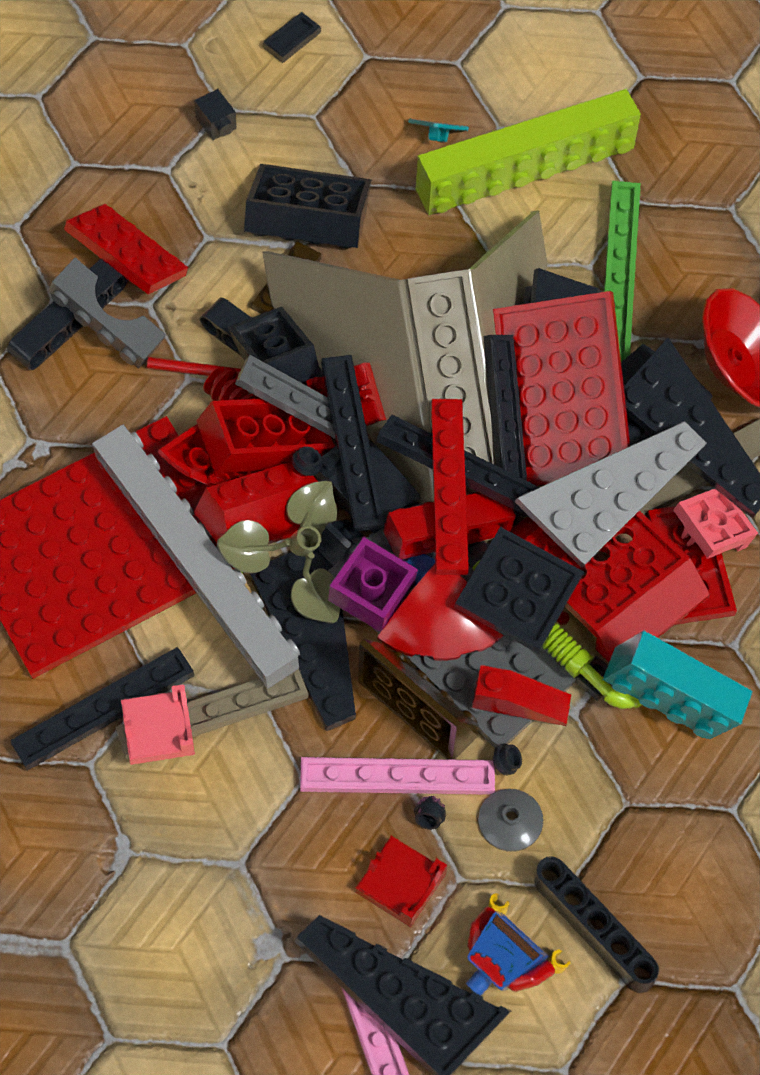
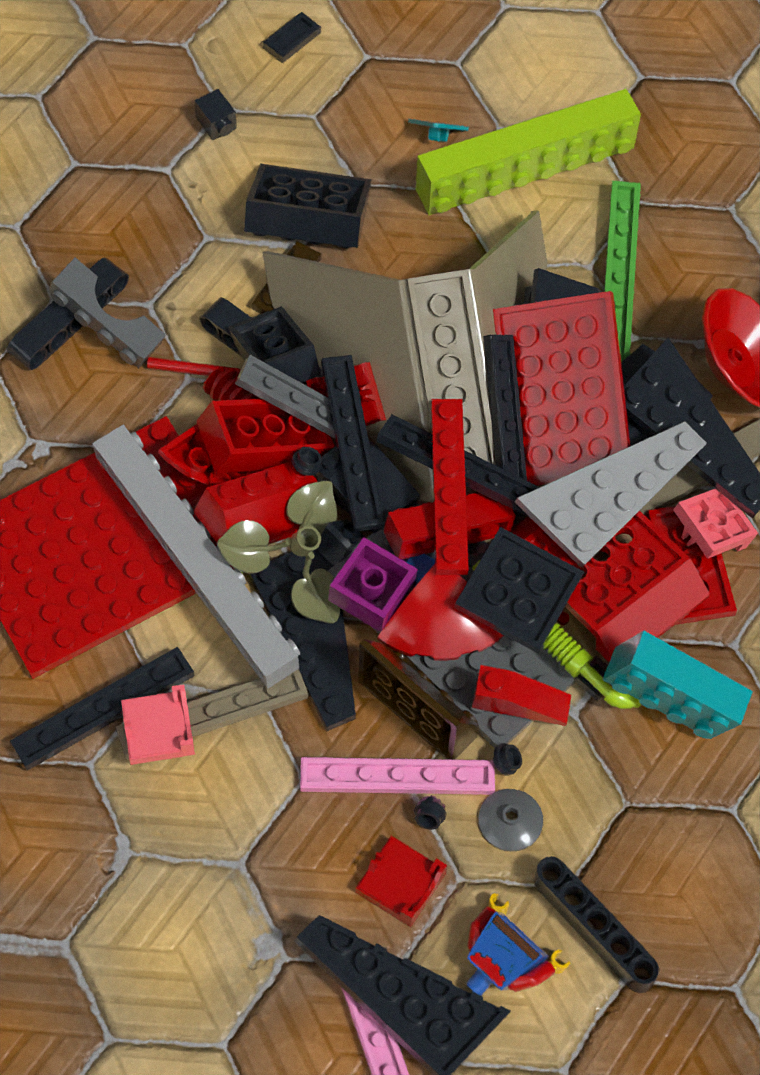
(126, 248): red plate -> none

